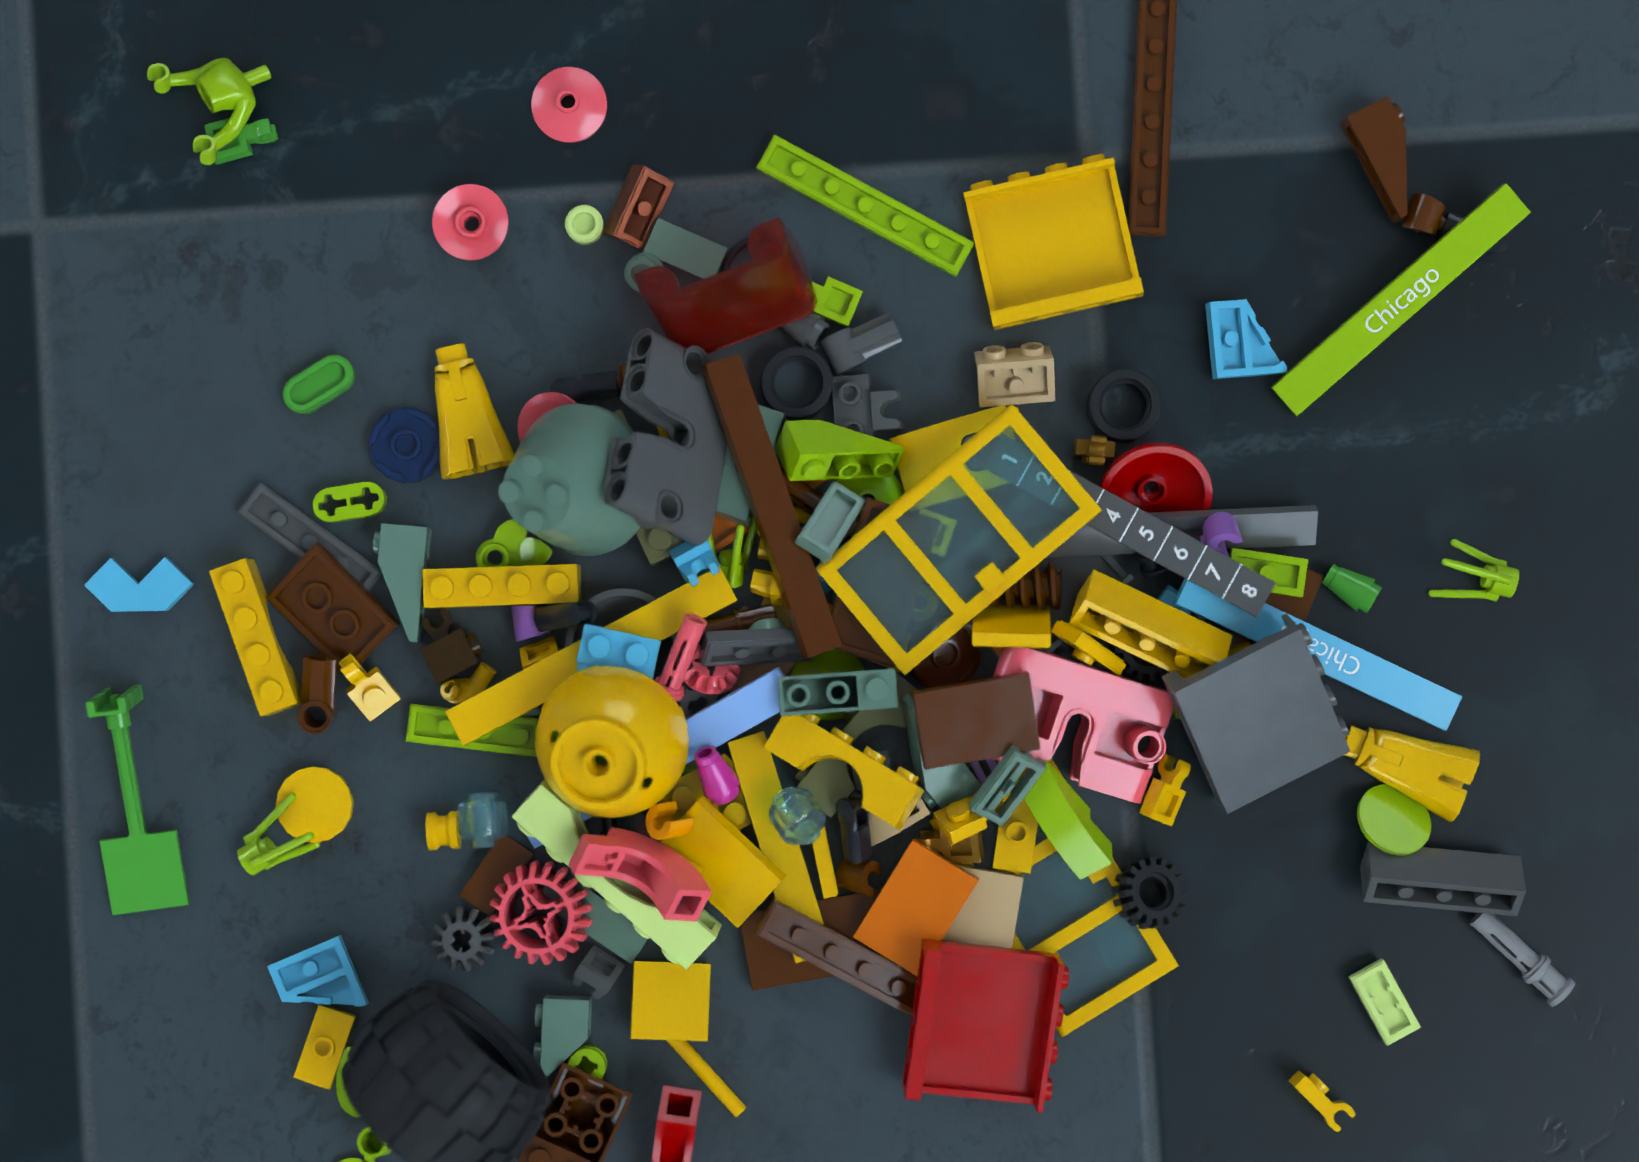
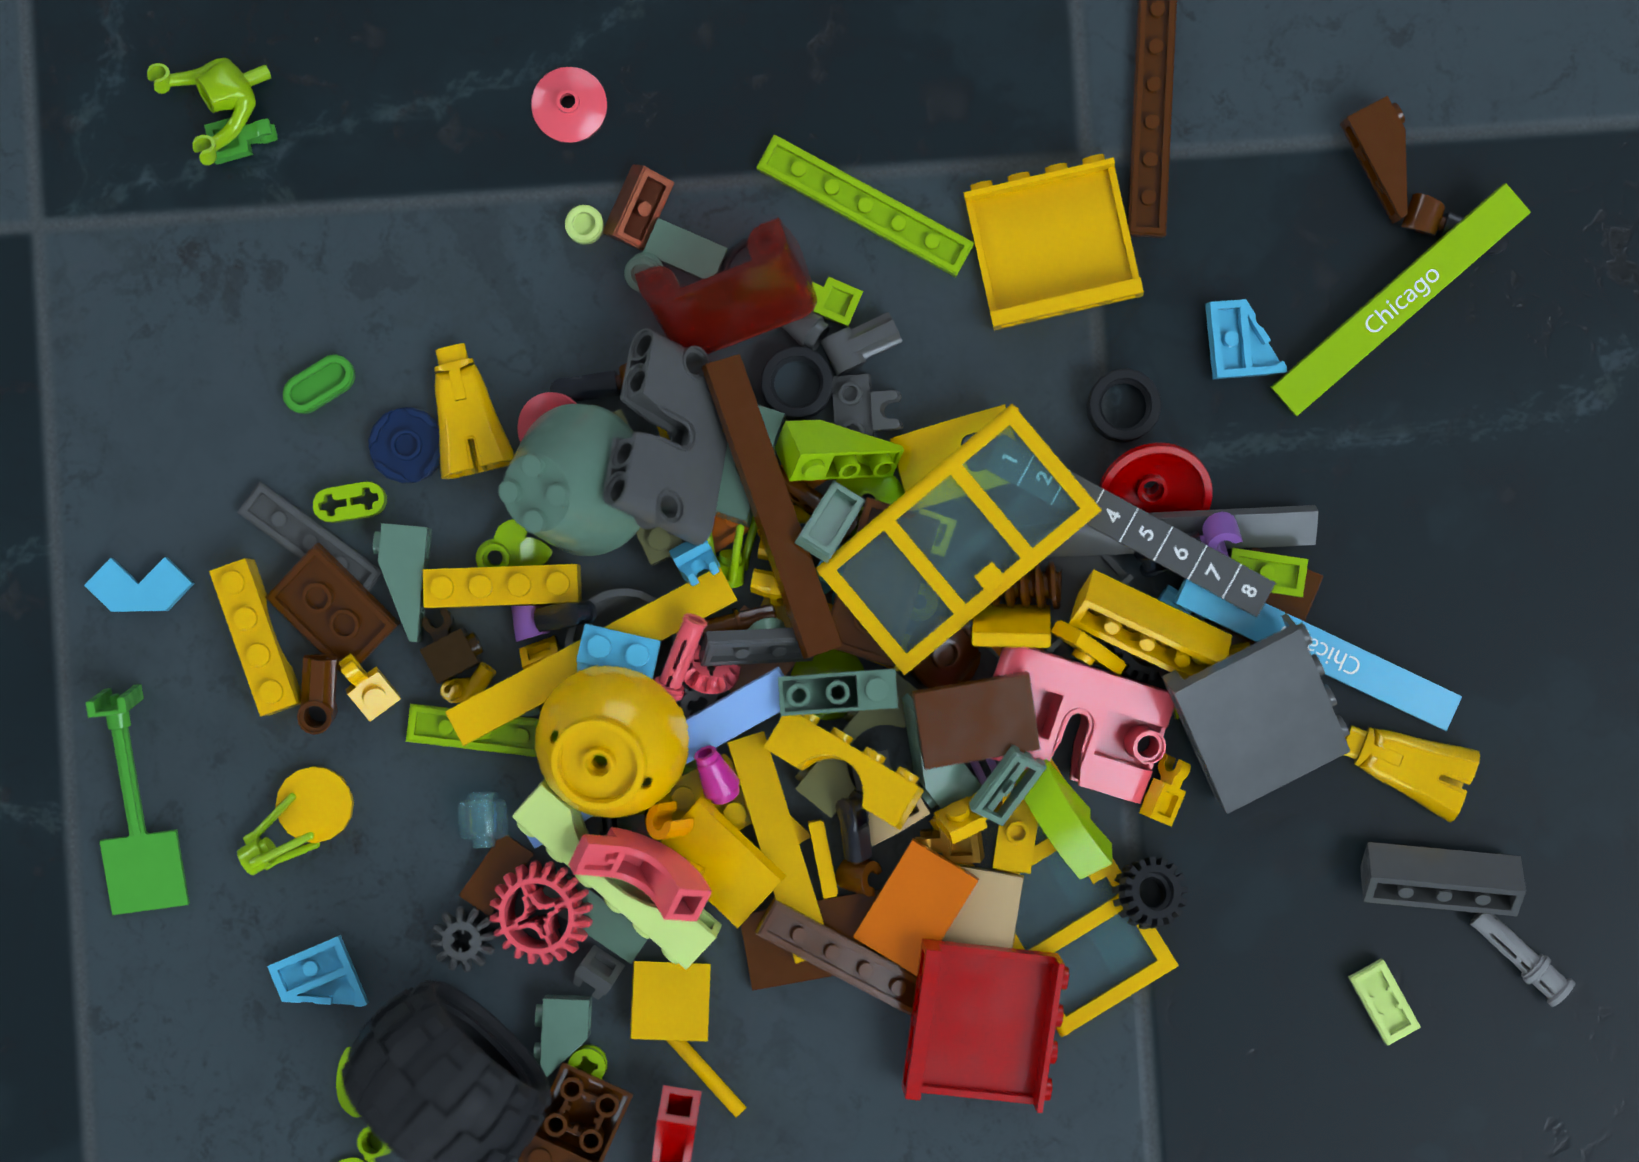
(325, 1046): yellow plate -> none
(442, 830): yellow wheel -> none
(459, 206): coral dish -> none
(796, 816): clear light blue head -> none
(1015, 375): tan bracket -> none
(1094, 450): pearl gold plate -> none
(1314, 1092): yellow plate -> none
(1352, 587): bright green cone -> none
(1393, 820): lime piece -> none
(1497, 578): lime plant -> none

